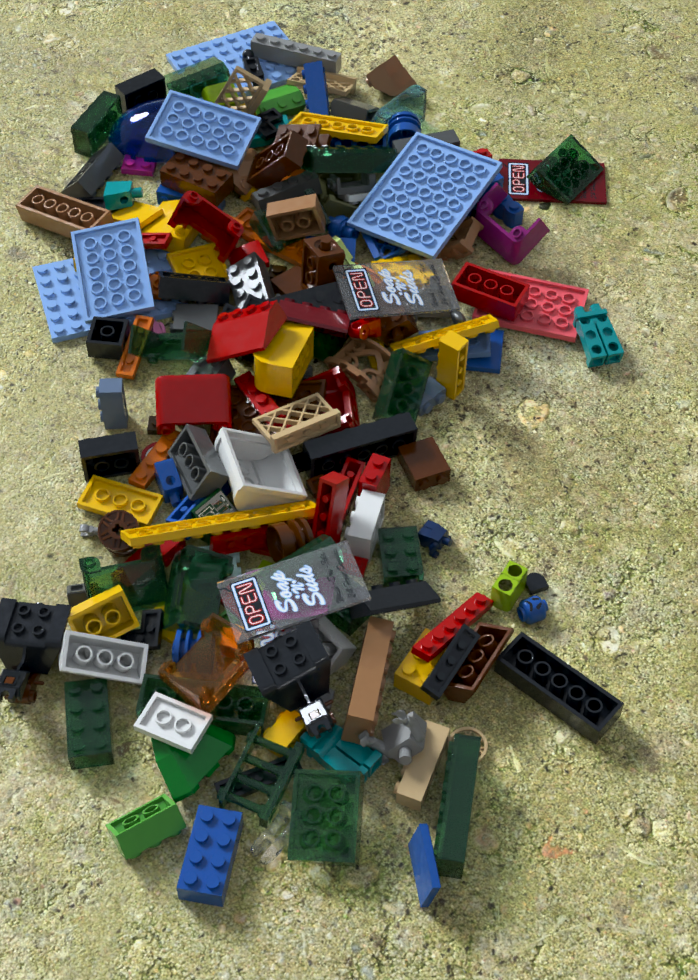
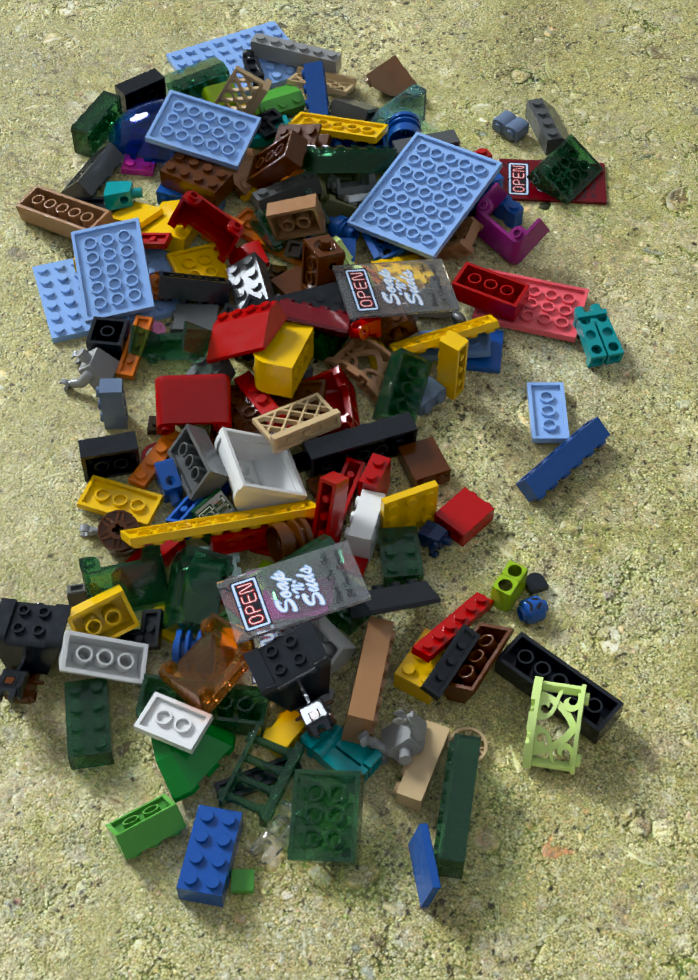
(94, 366): none -> light grey torso
(242, 881): none -> bright green tile
(294, 249): none -> dark brown plate
(410, 506): none -> yellow plate
(464, 516): none -> red brick
(510, 126): none -> sand blue brick
(533, 746): none -> yellowish green fence
(545, 124): none -> dark grey slope
(547, 412): none -> light blue plate
(563, 459): none -> blue brick

